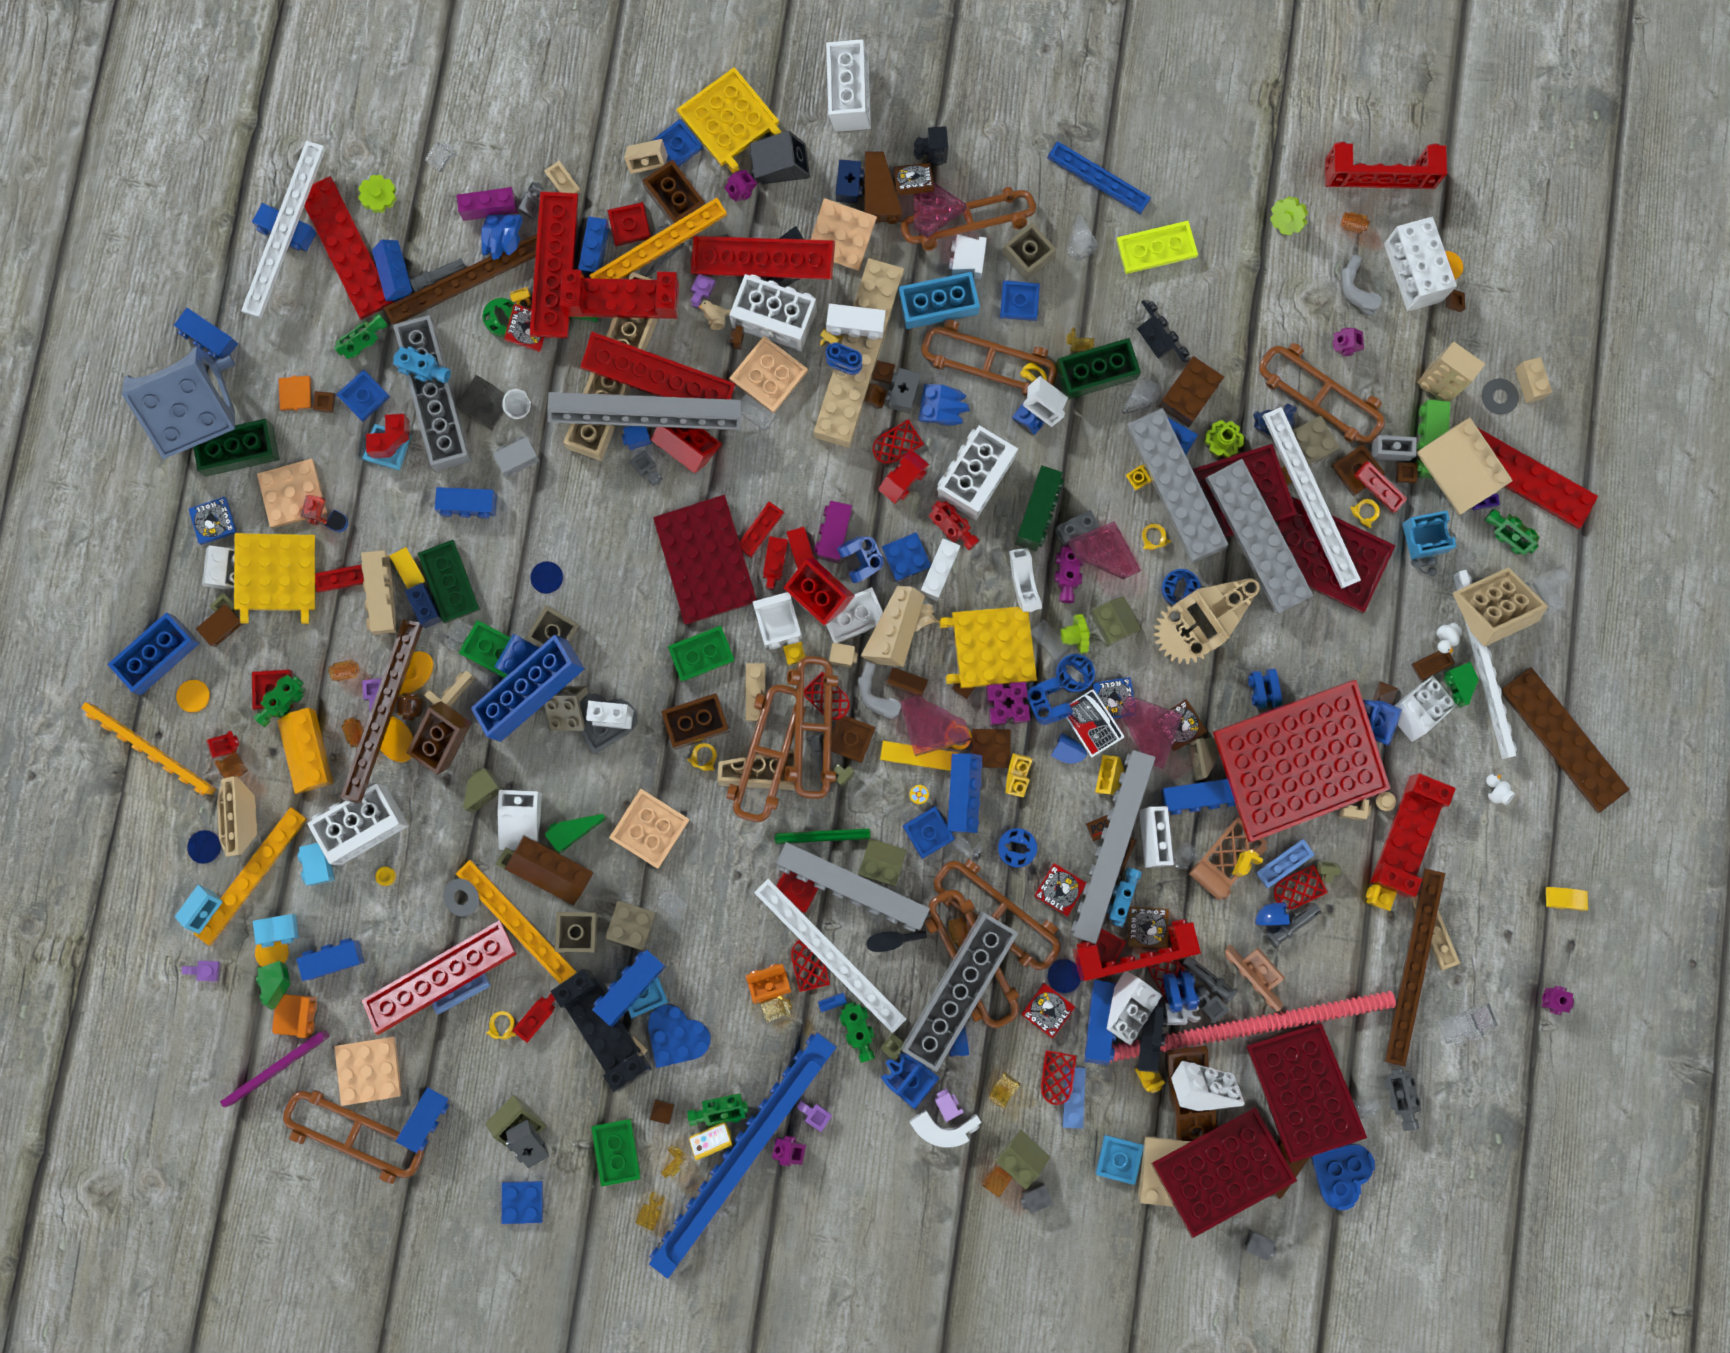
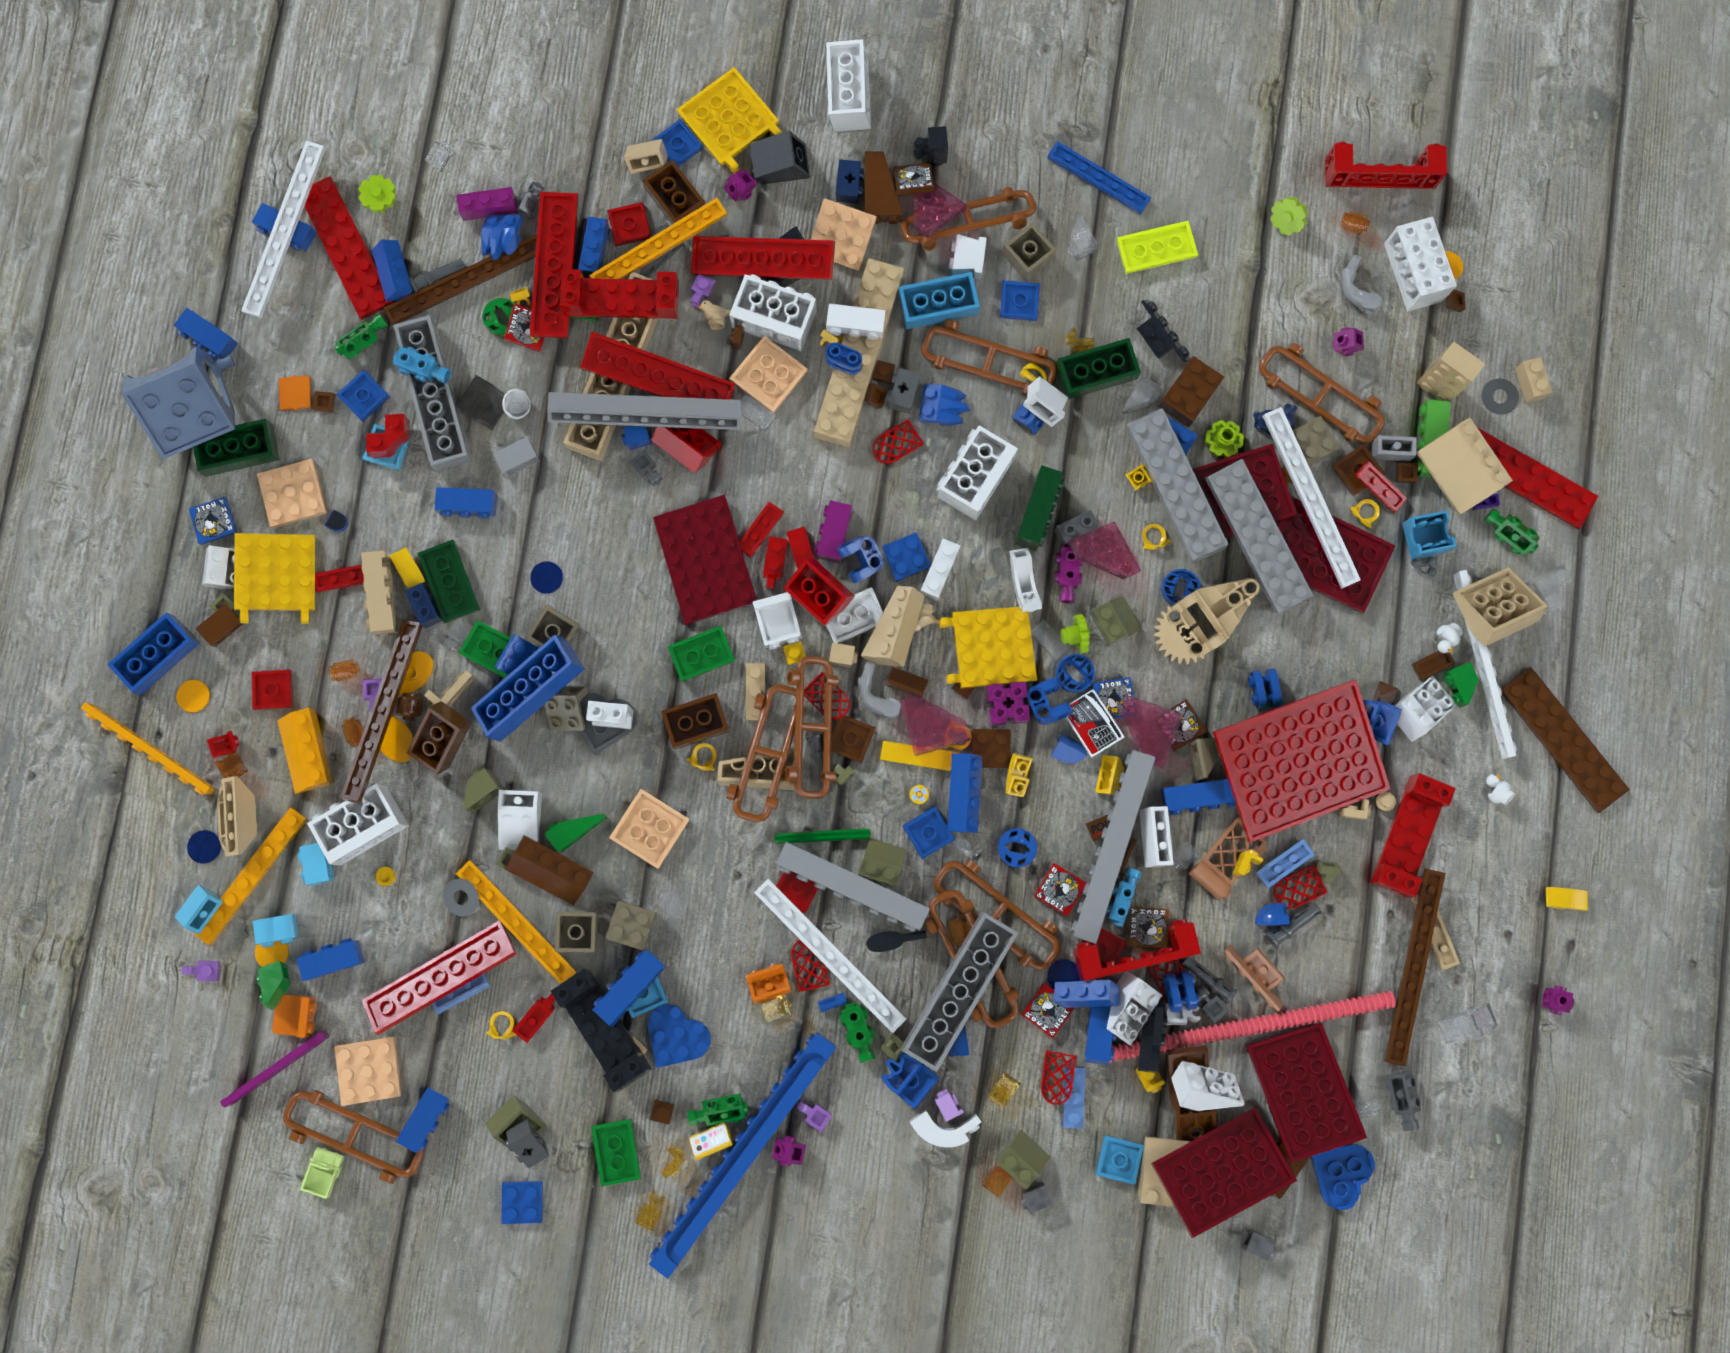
(283, 699): green brick -> none
(313, 509): clear red bracket -> none
(322, 1172): none -> yellowish green piece
(561, 179): tan plate -> none
(899, 481): red brick -> none
(951, 524): red brick -> none
(1086, 993): none -> blue brick
(1380, 897): yellow bracket -> none

